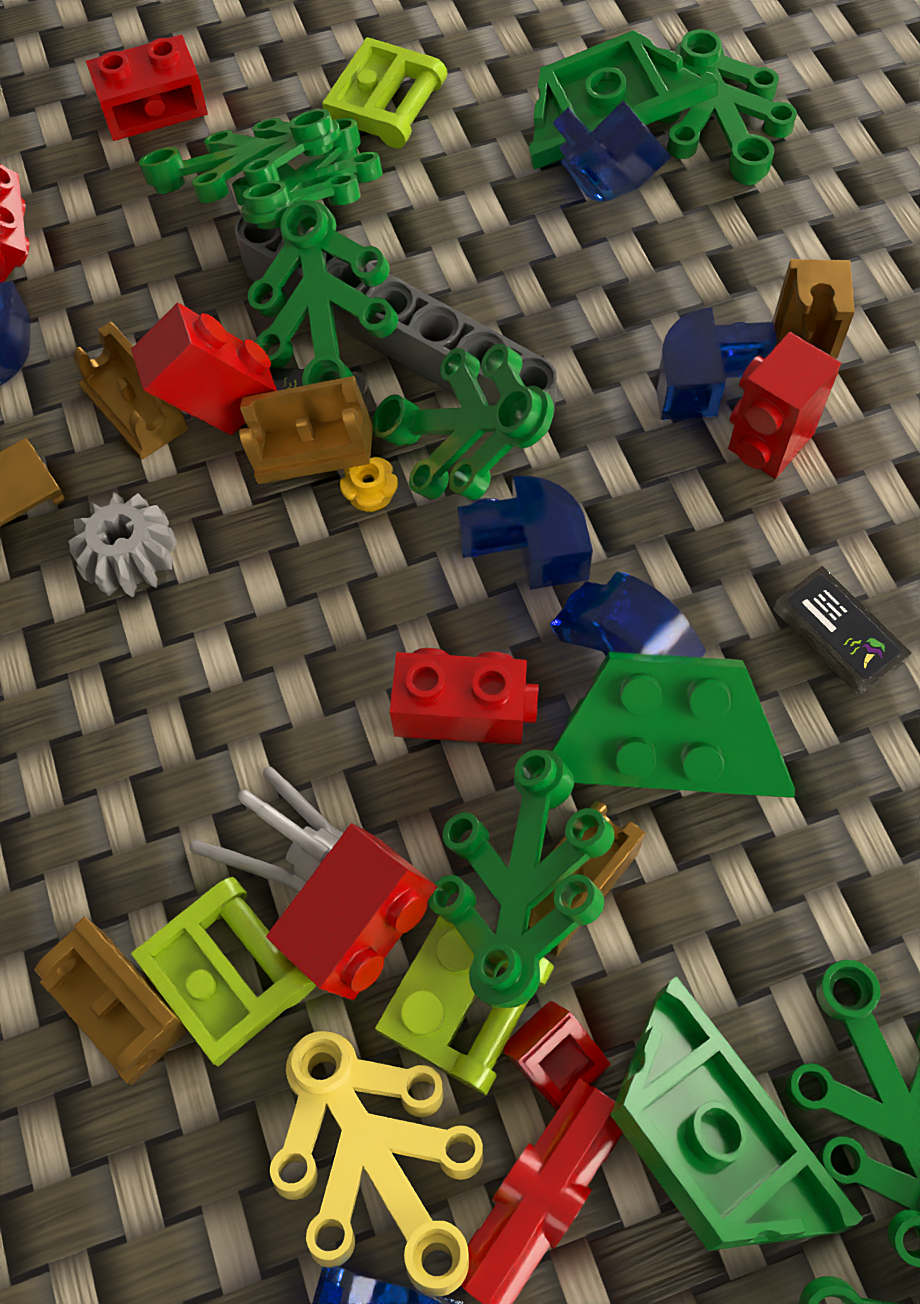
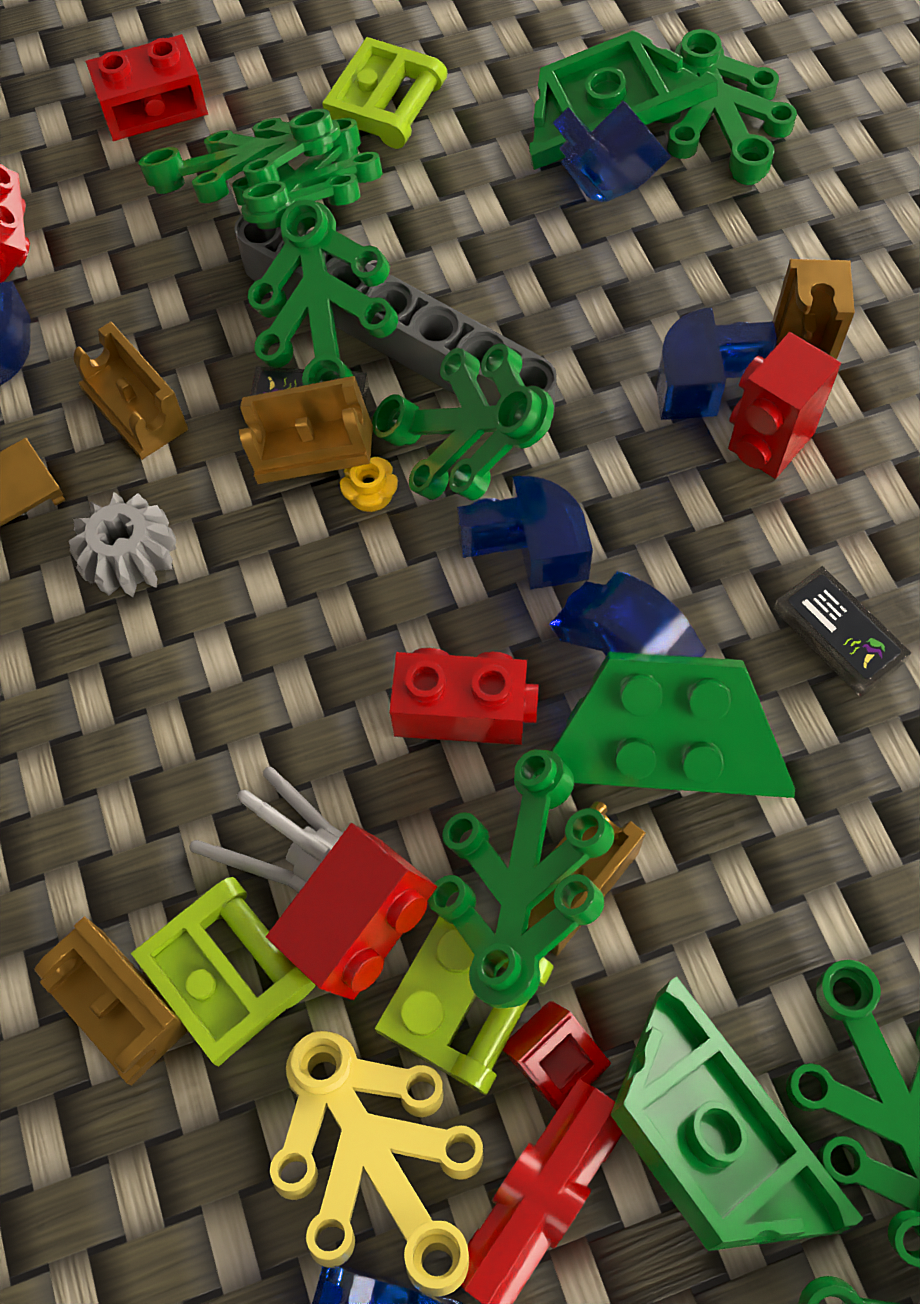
(201, 367): red brick -> none

